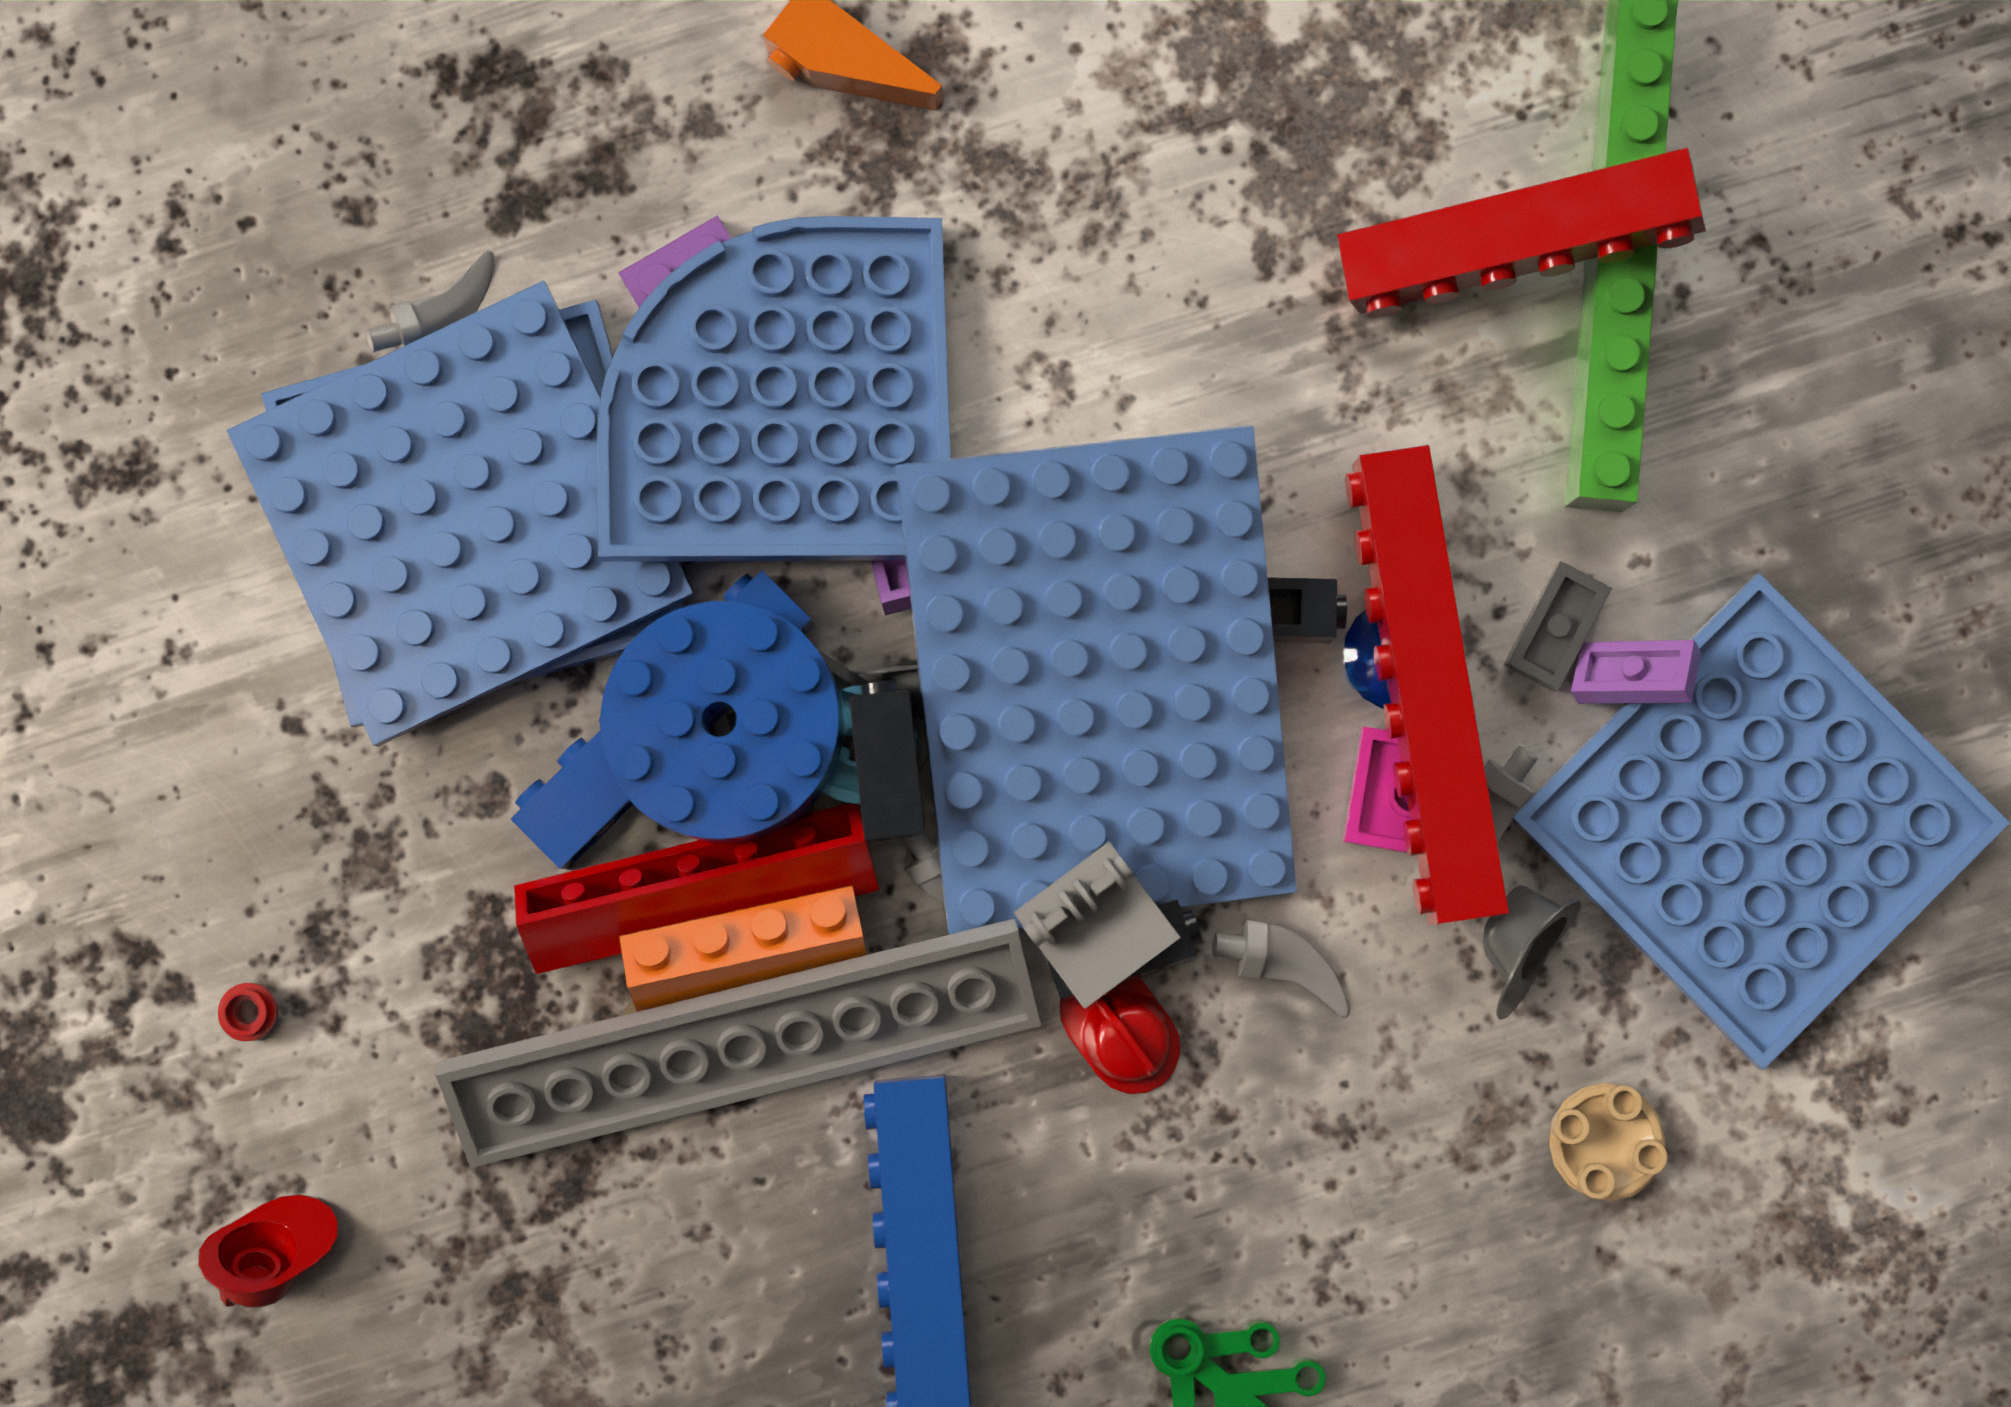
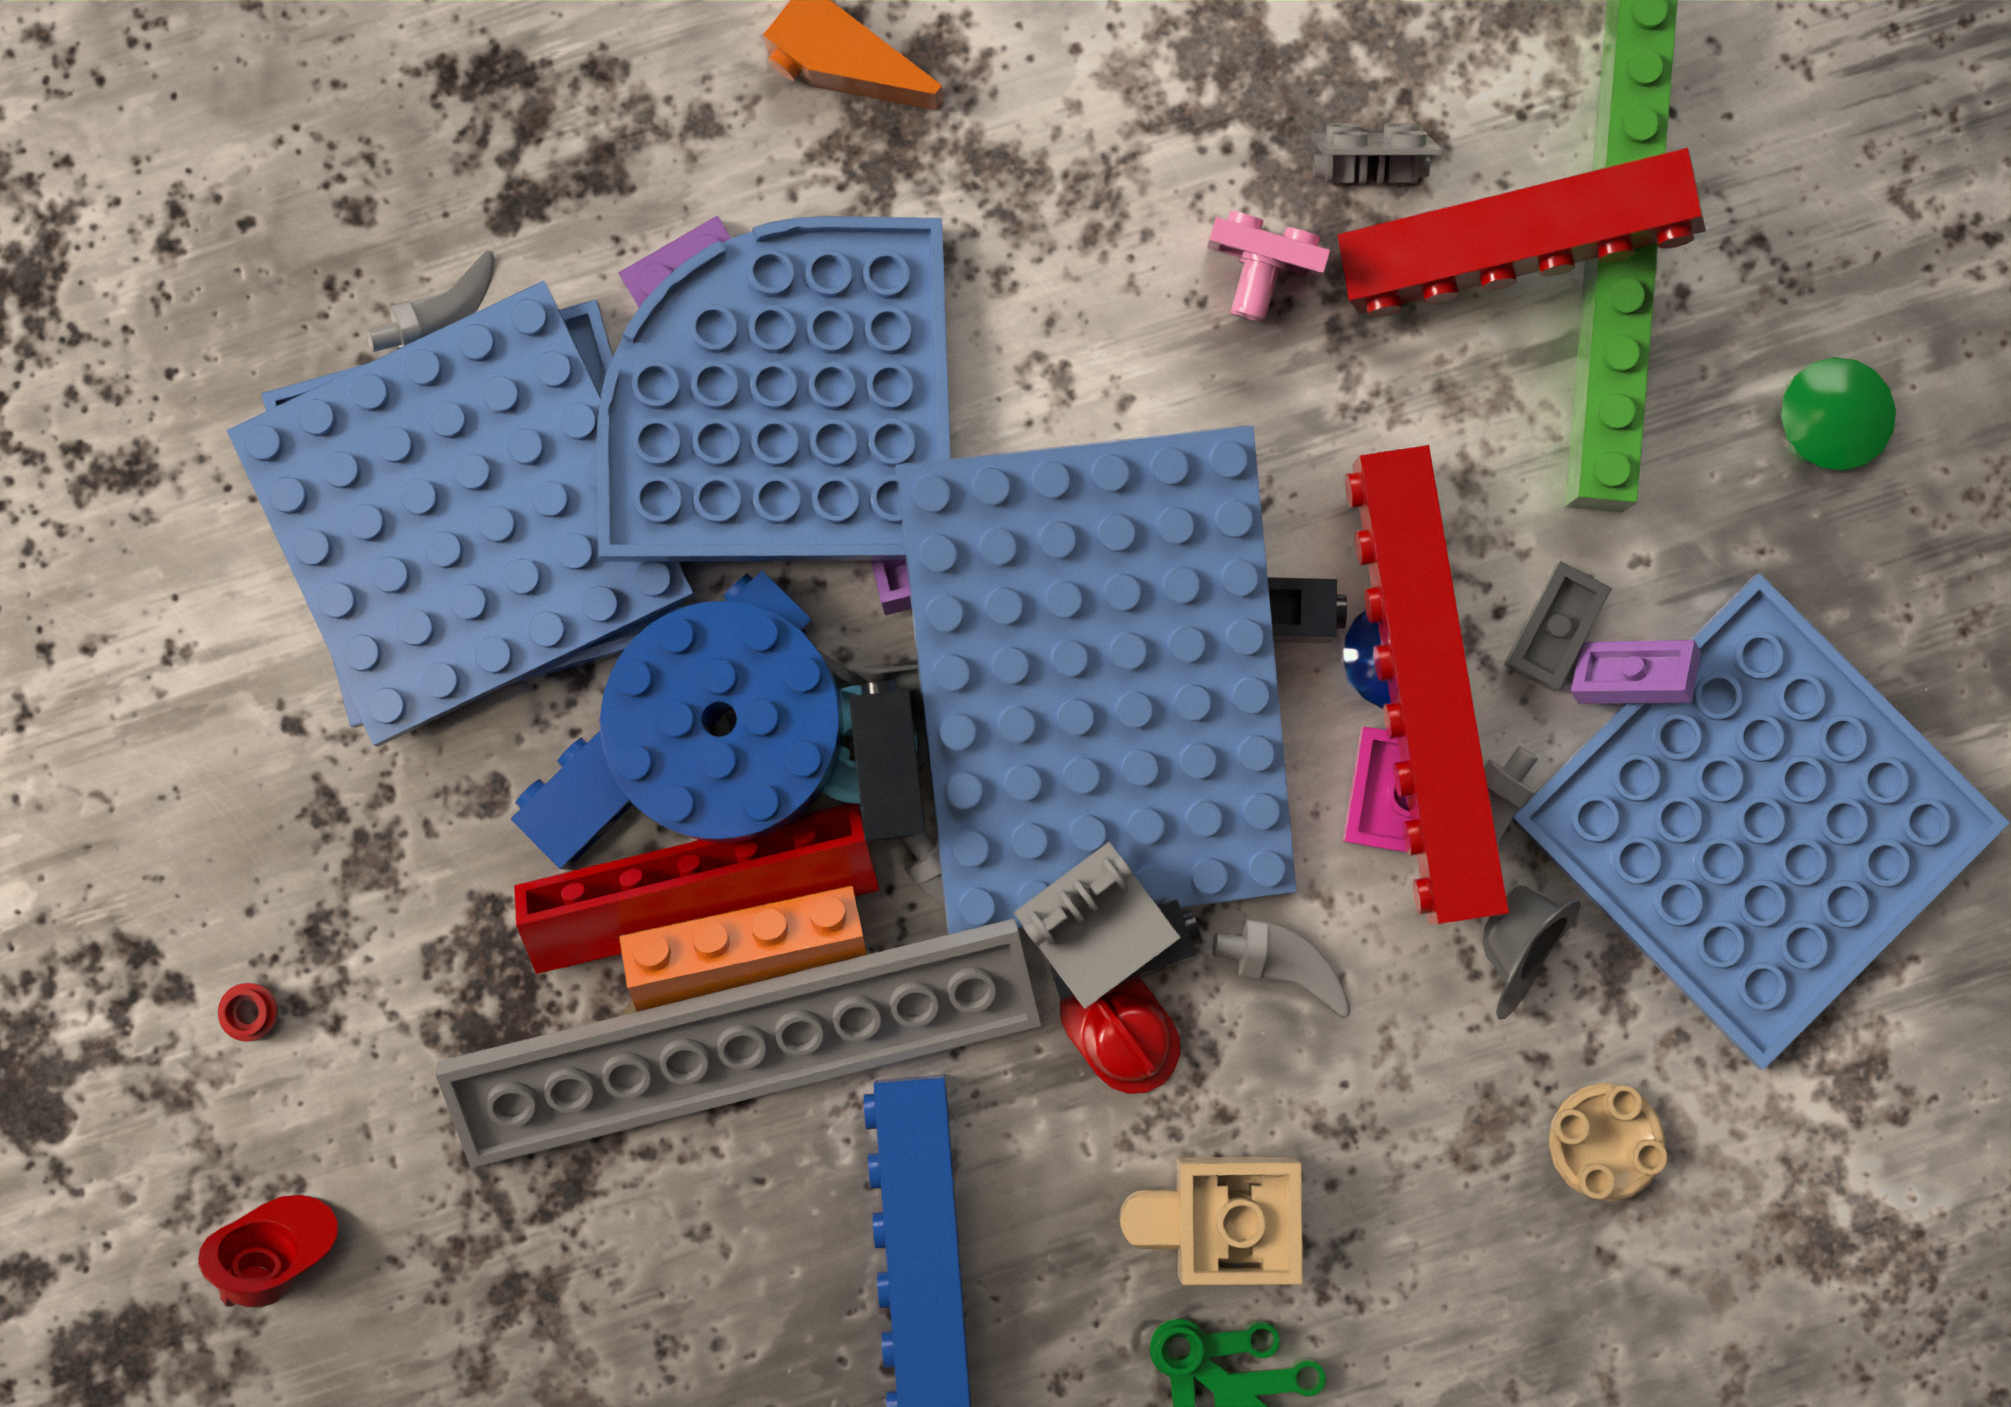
(1225, 1215): none -> tan brick
(1264, 258): none -> bright pink plate
(1402, 142): none -> light grey hinge
(1837, 414): none -> green dish

